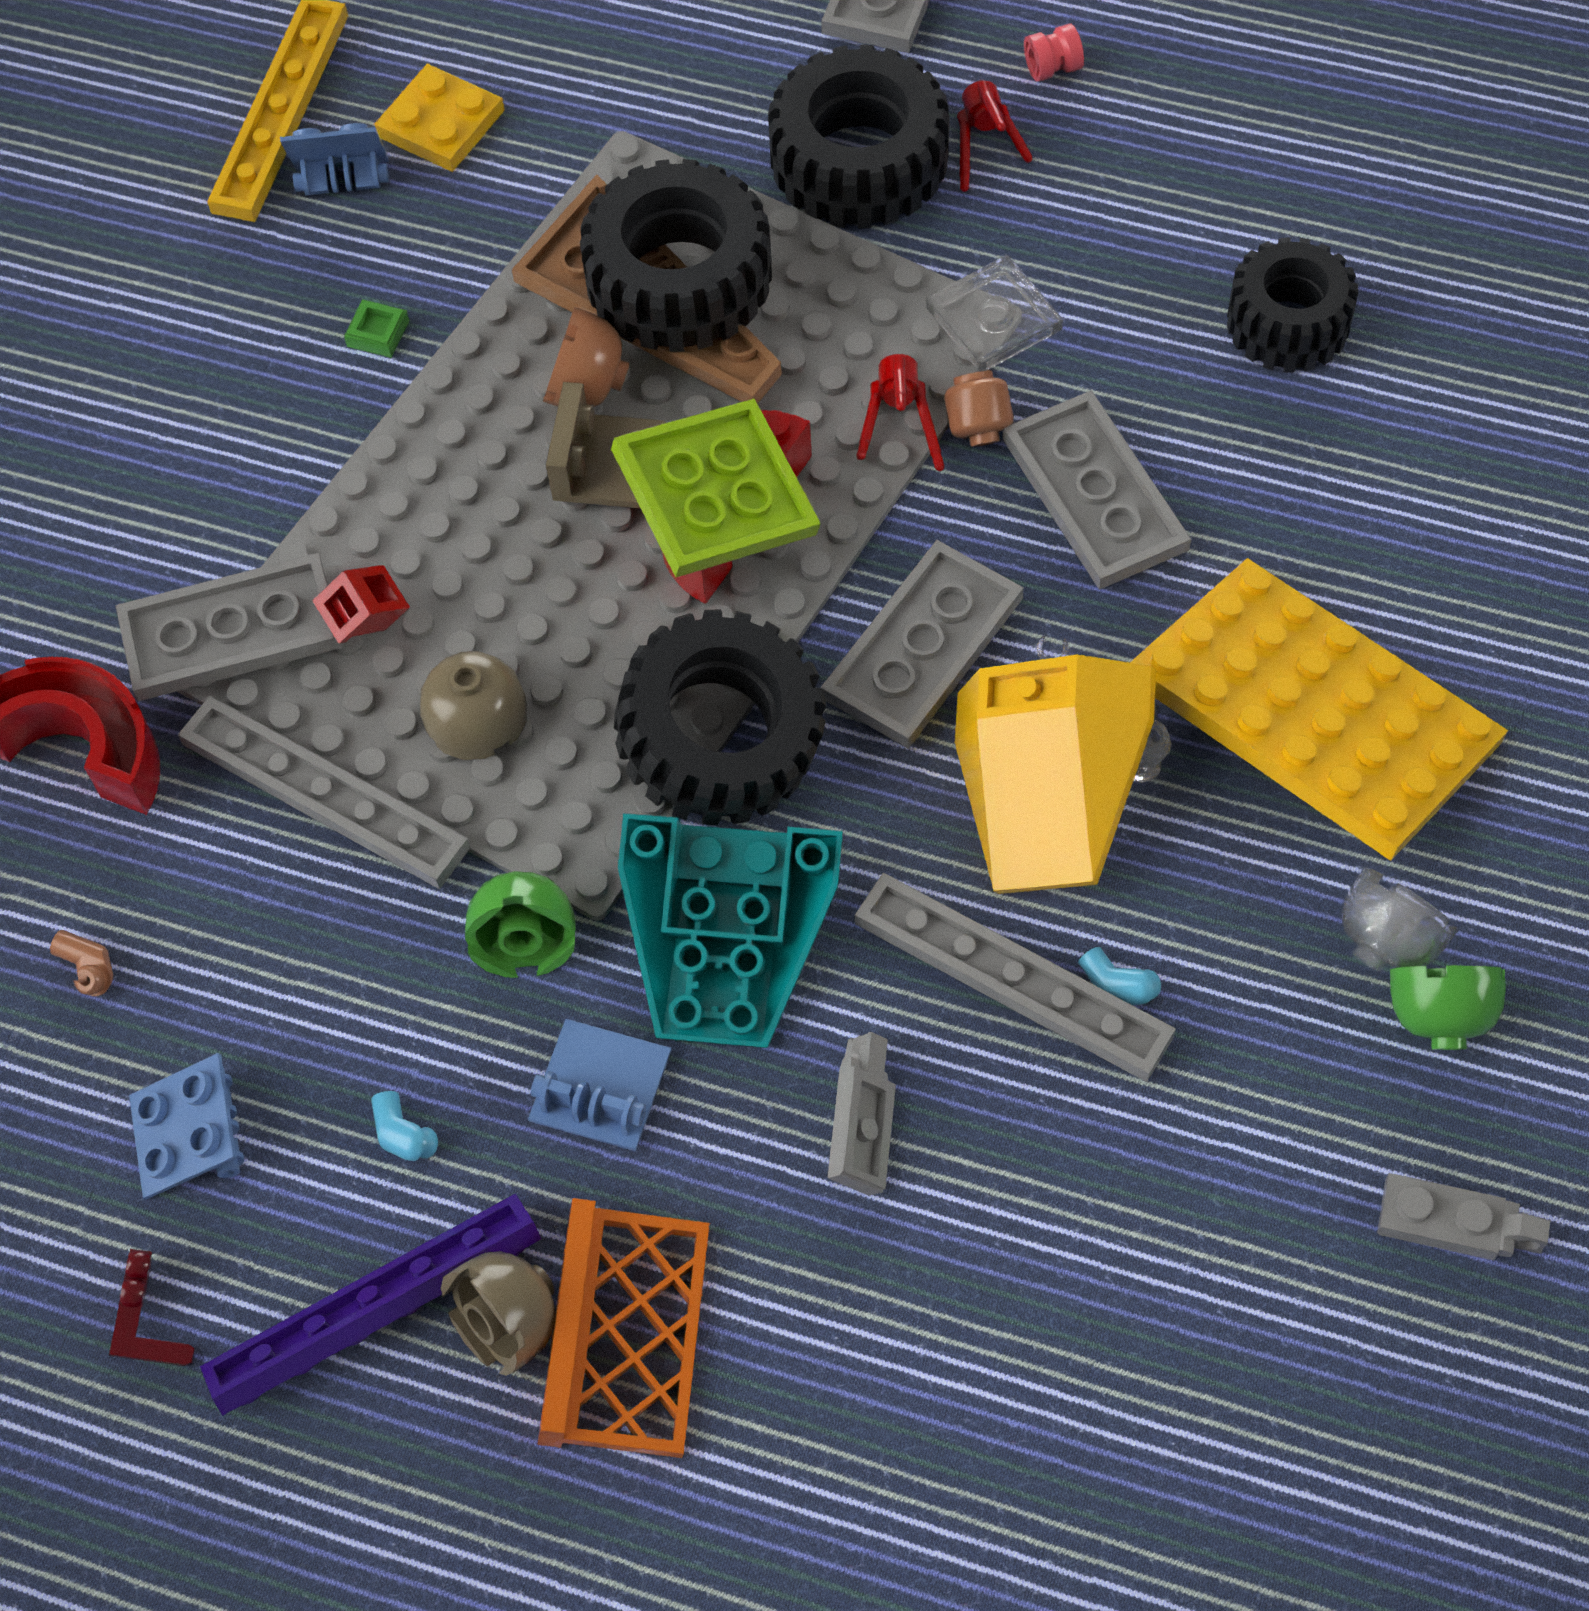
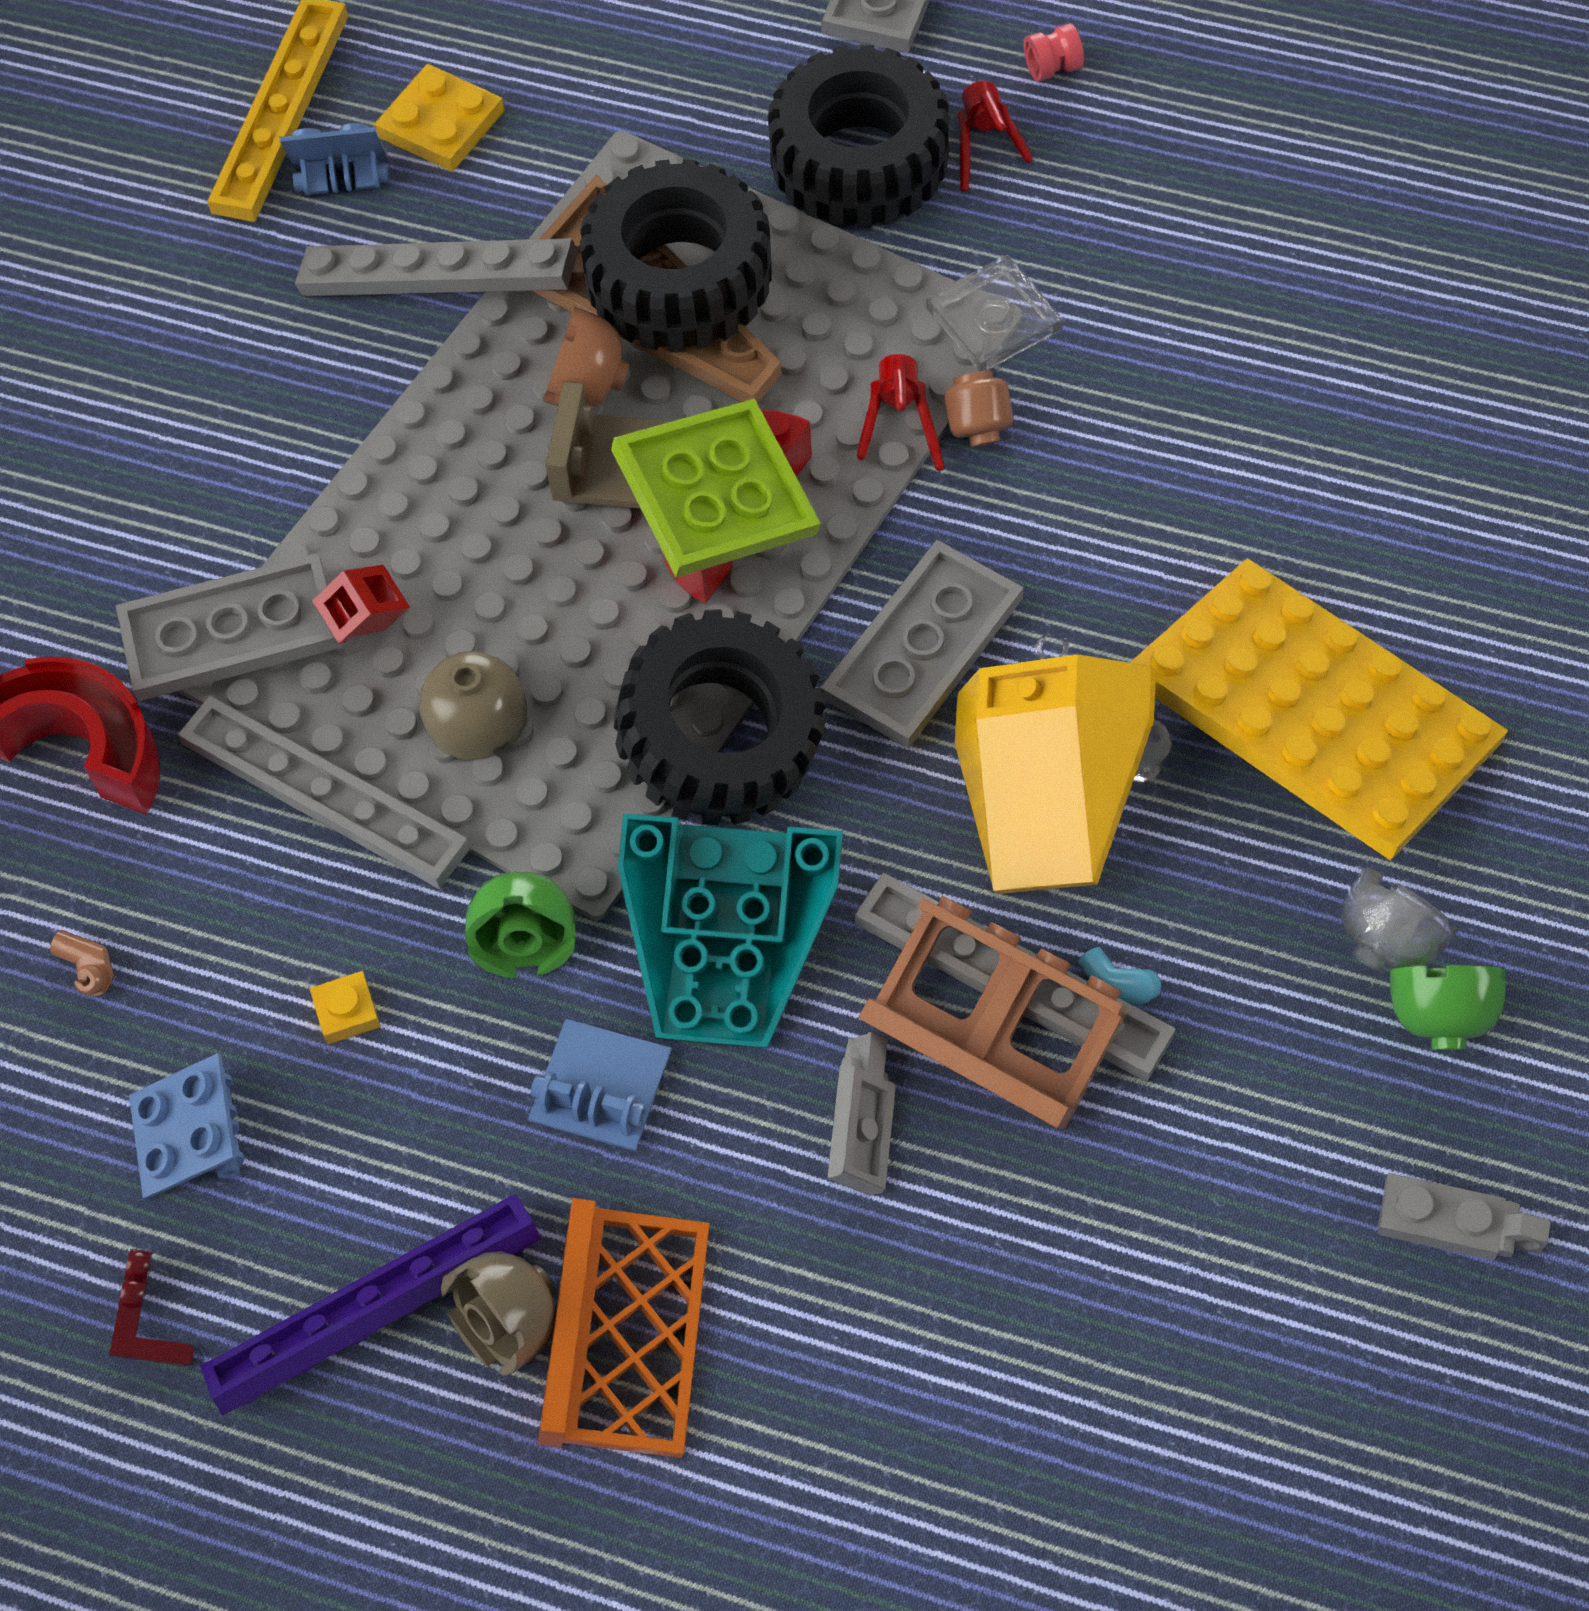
(345, 1007): none -> yellow plate
(376, 328): bright green tile -> none
(397, 1134): medium azure arm -> none
(437, 267): none -> light grey plate
(983, 1042): none -> nougat window
(1096, 489): light grey plate -> none
(1298, 275): black tyre -> none

